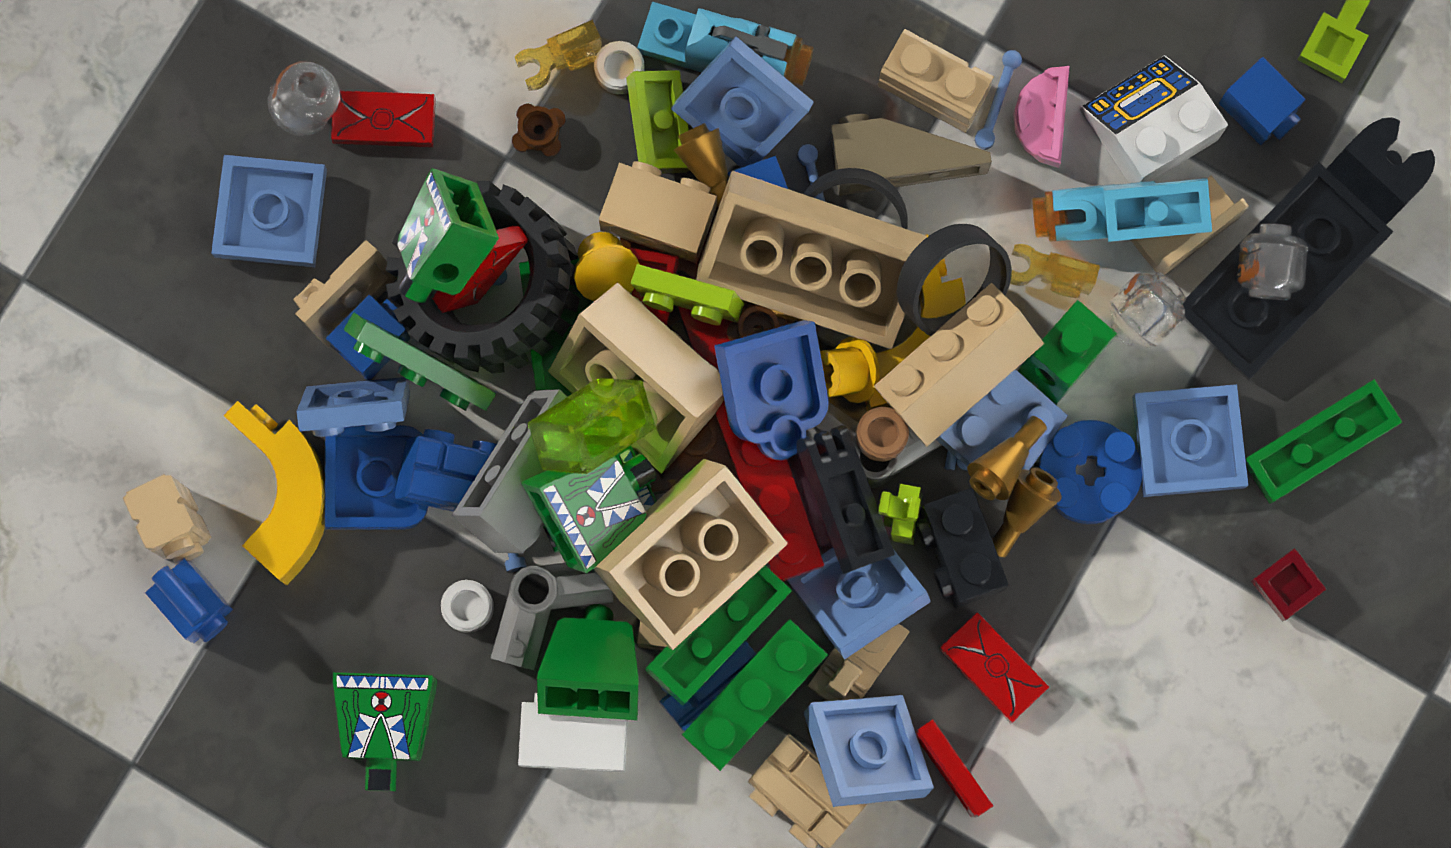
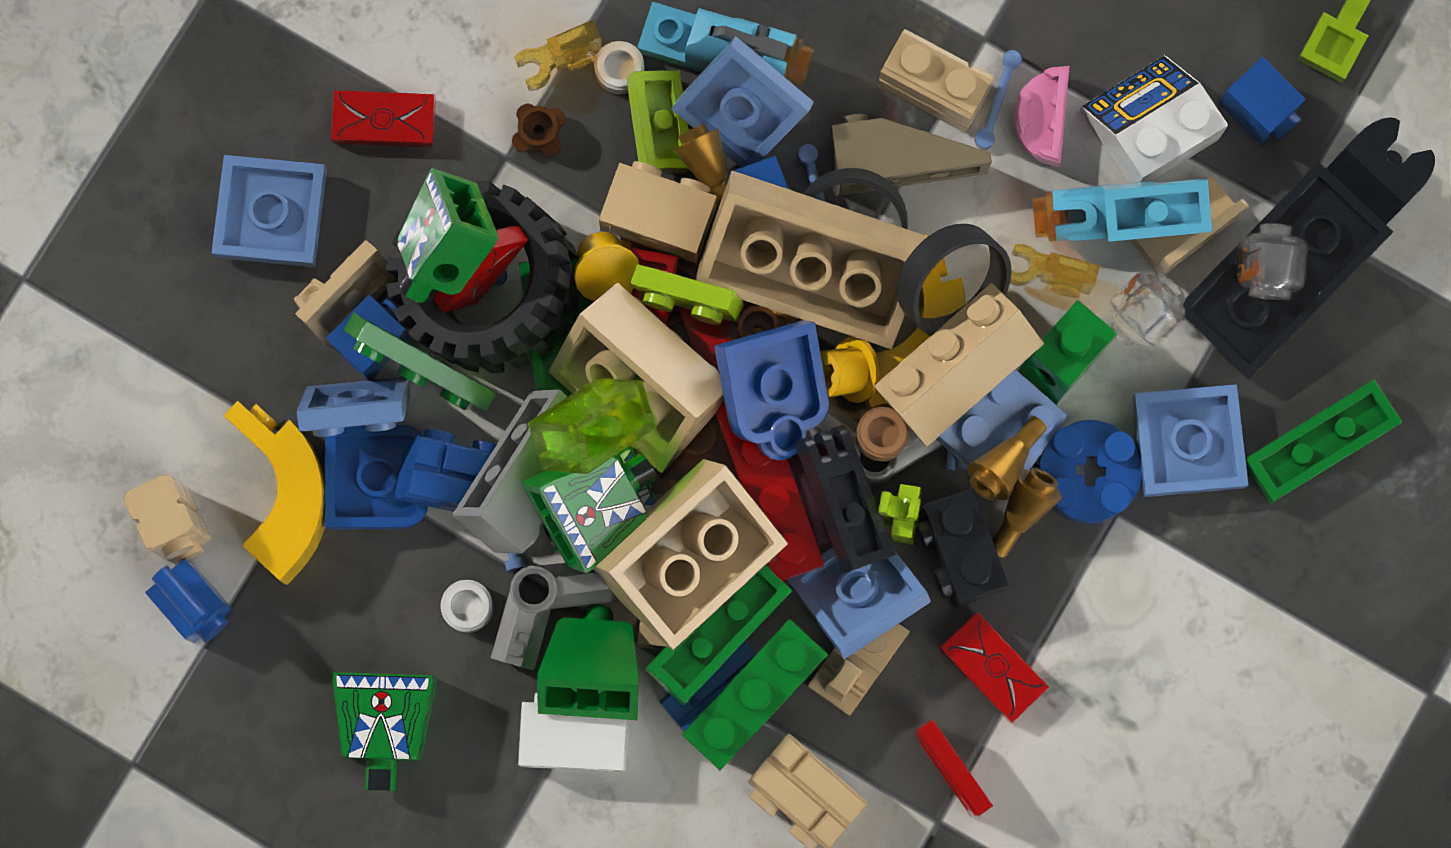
(303, 98): clear head -> none
(868, 750): medium blue plate -> none
(1288, 585): dark red plate -> none

